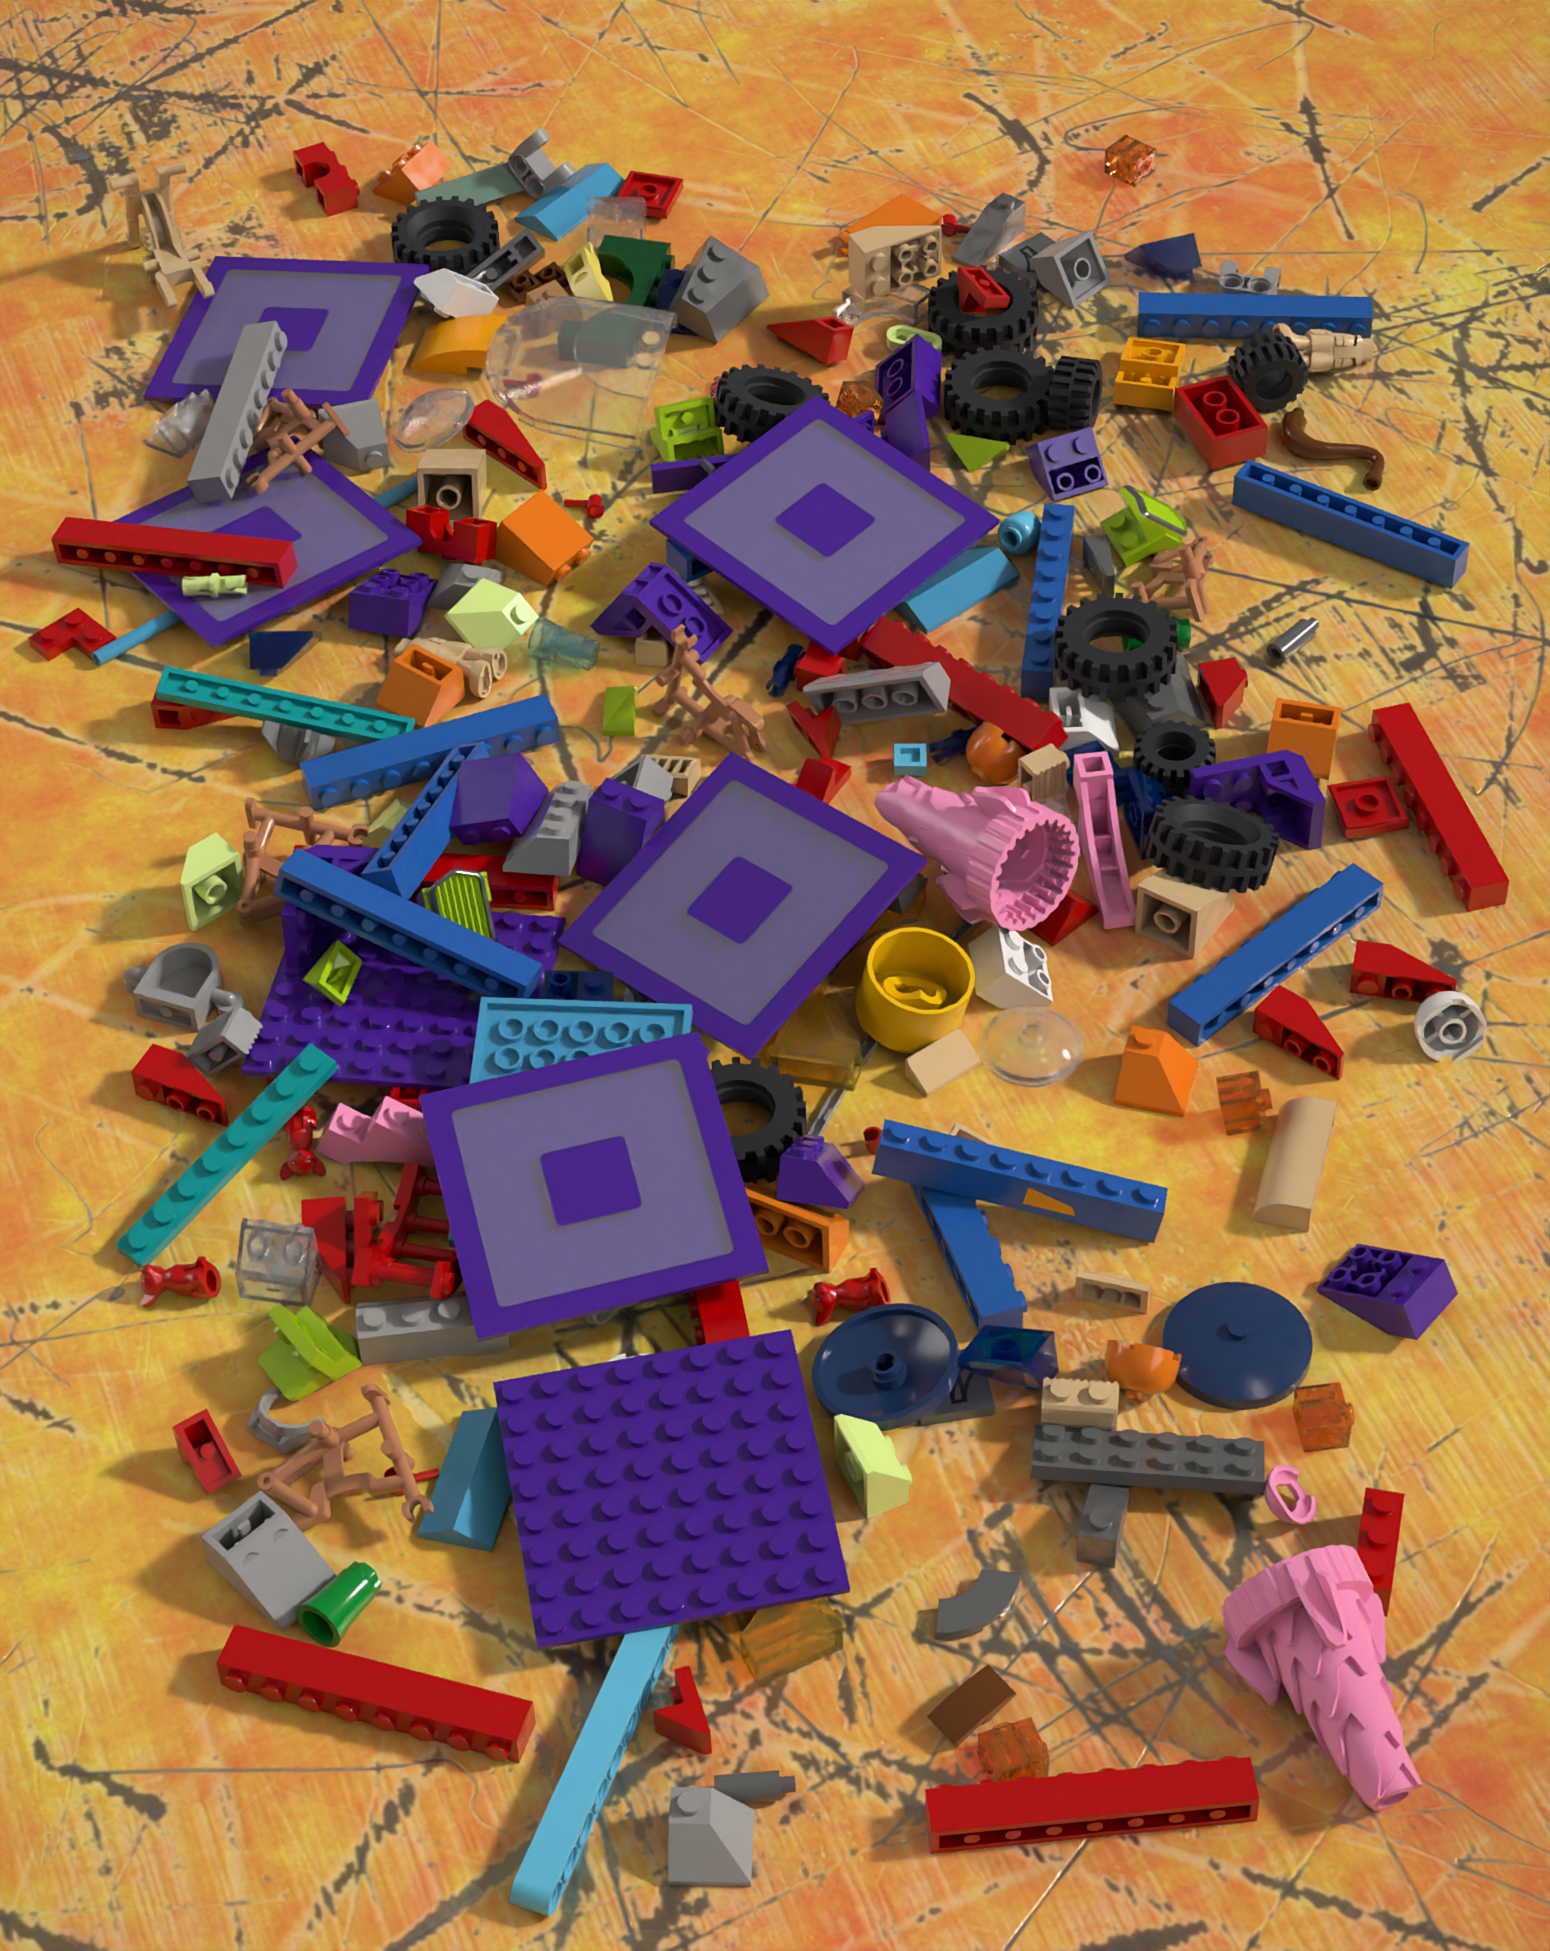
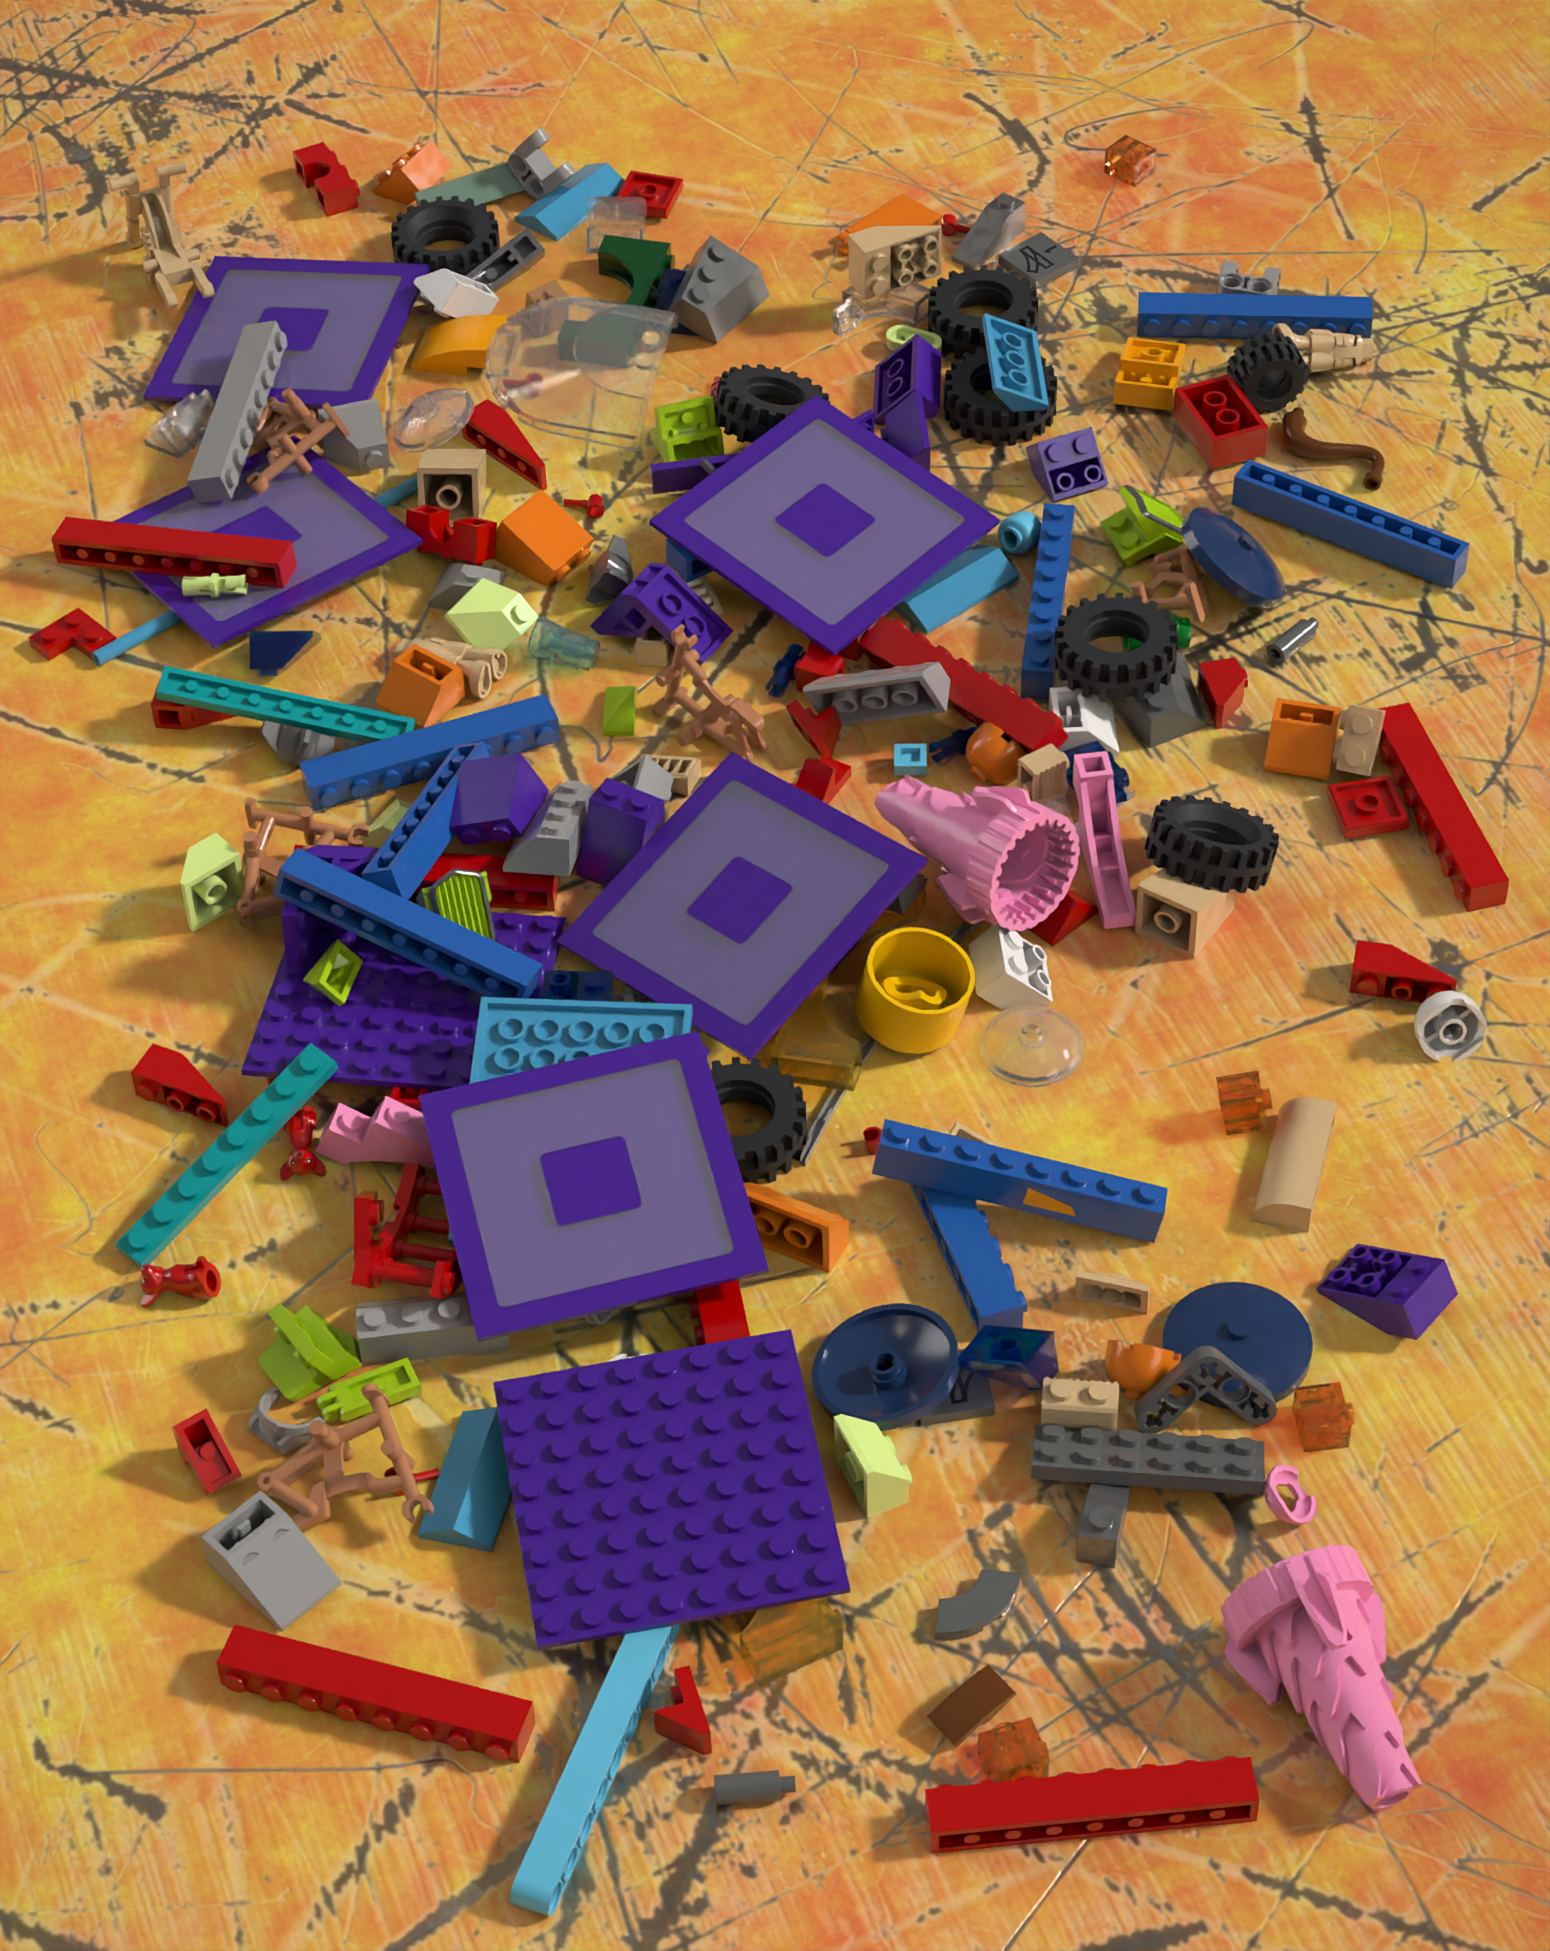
(181, 987): light grey piece -> none
(224, 1041): light grey brick -> none
(277, 1262): clear slope -> none
(335, 1248): red slope -> none
(338, 1604): green plant -> none
(346, 1397): none -> lime hinge
(390, 602): dark purple slope -> none
(527, 281): reddish brown slope -> none
(585, 274): light yellow slope -> none
(610, 573): none -> dark grey piece
(709, 1839): light grey slope -> none
(817, 1175): dark purple slope -> none
(821, 337): red slope -> none
(853, 1293): red animal -> none
(858, 398): clear orange head -> none
(941, 1062): tan slope -> none
(976, 451): lime slope -> none
(979, 290): red slope -> none
(1015, 364): none -> dark azure slope
(1072, 269): light grey slope -> none
(1075, 394): black tyre -> none
(1099, 562): dark grey slope -> none
(1139, 804): clear blue slope -> none
(1155, 1073): orange slope -> none
(1168, 256): clear blue slope -> none
(1171, 752): black tyre -> none
(1199, 1382): none -> dark grey beam
(1233, 557): none -> dark blue dish
(1262, 785): dark purple bracket -> none
(1274, 954): blue brick -> none
(1296, 1027): red slope -> none
(1360, 739): none -> tan brick
(1379, 1539): red arch -> none

